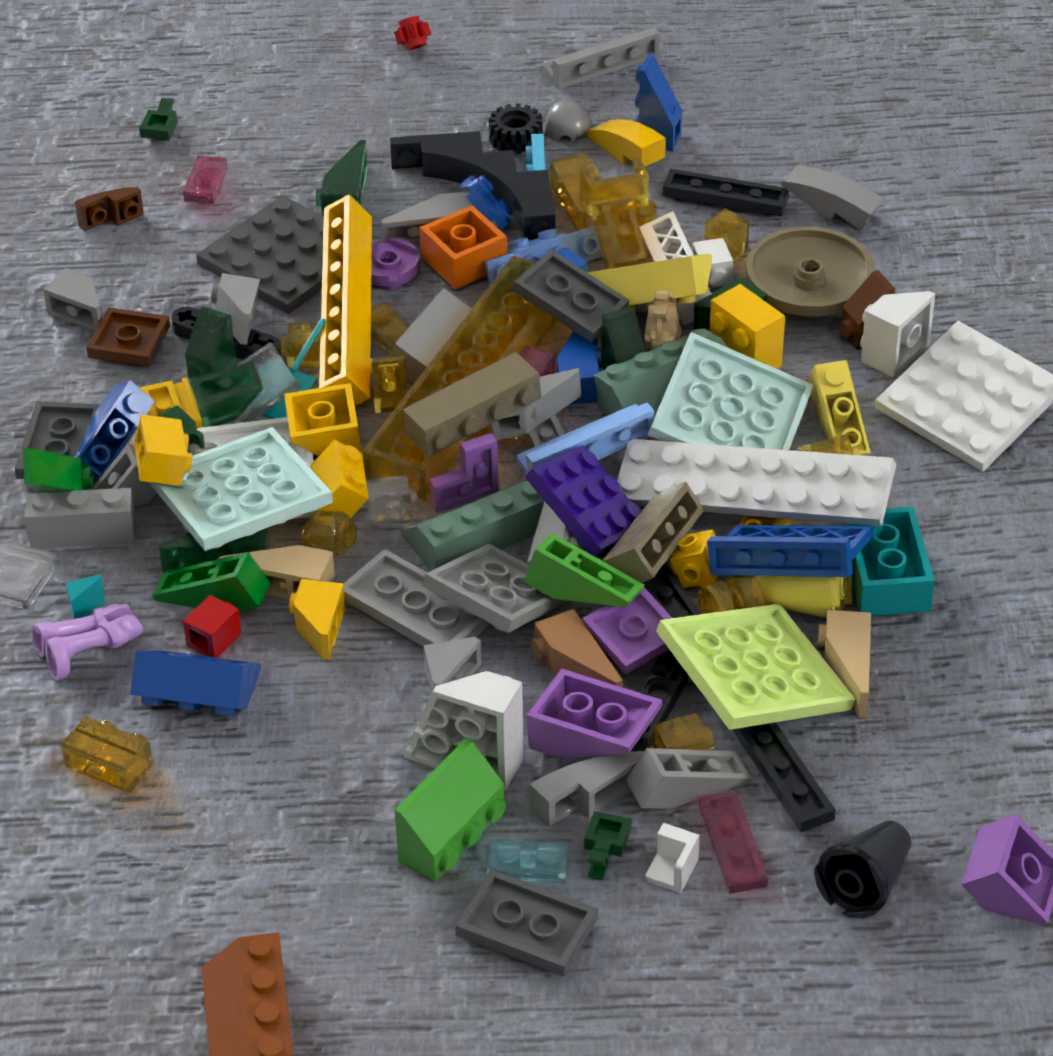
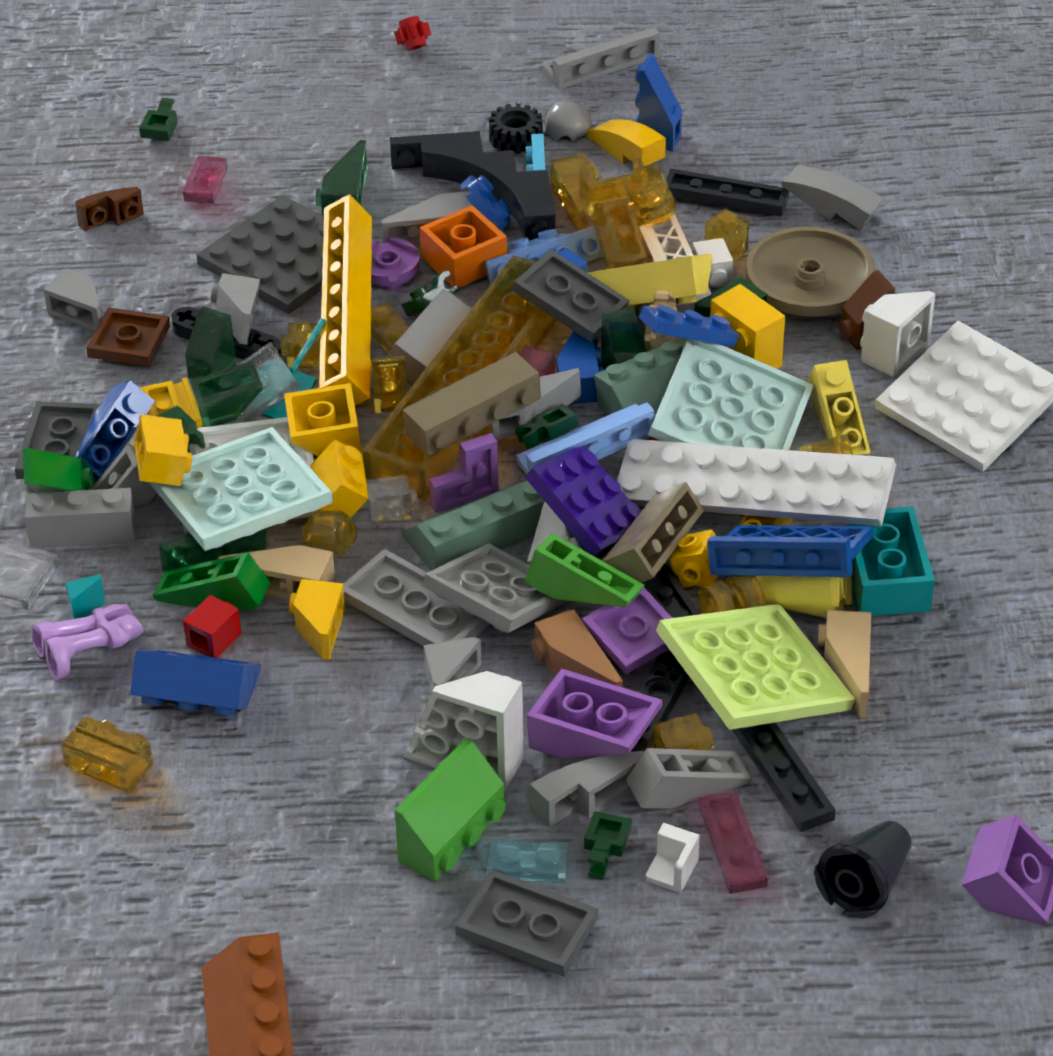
(423, 296): none -> dark green plate
(548, 424): none -> dark green plate
(650, 195): none -> clear yellow wheel
(689, 325): none -> blue plate

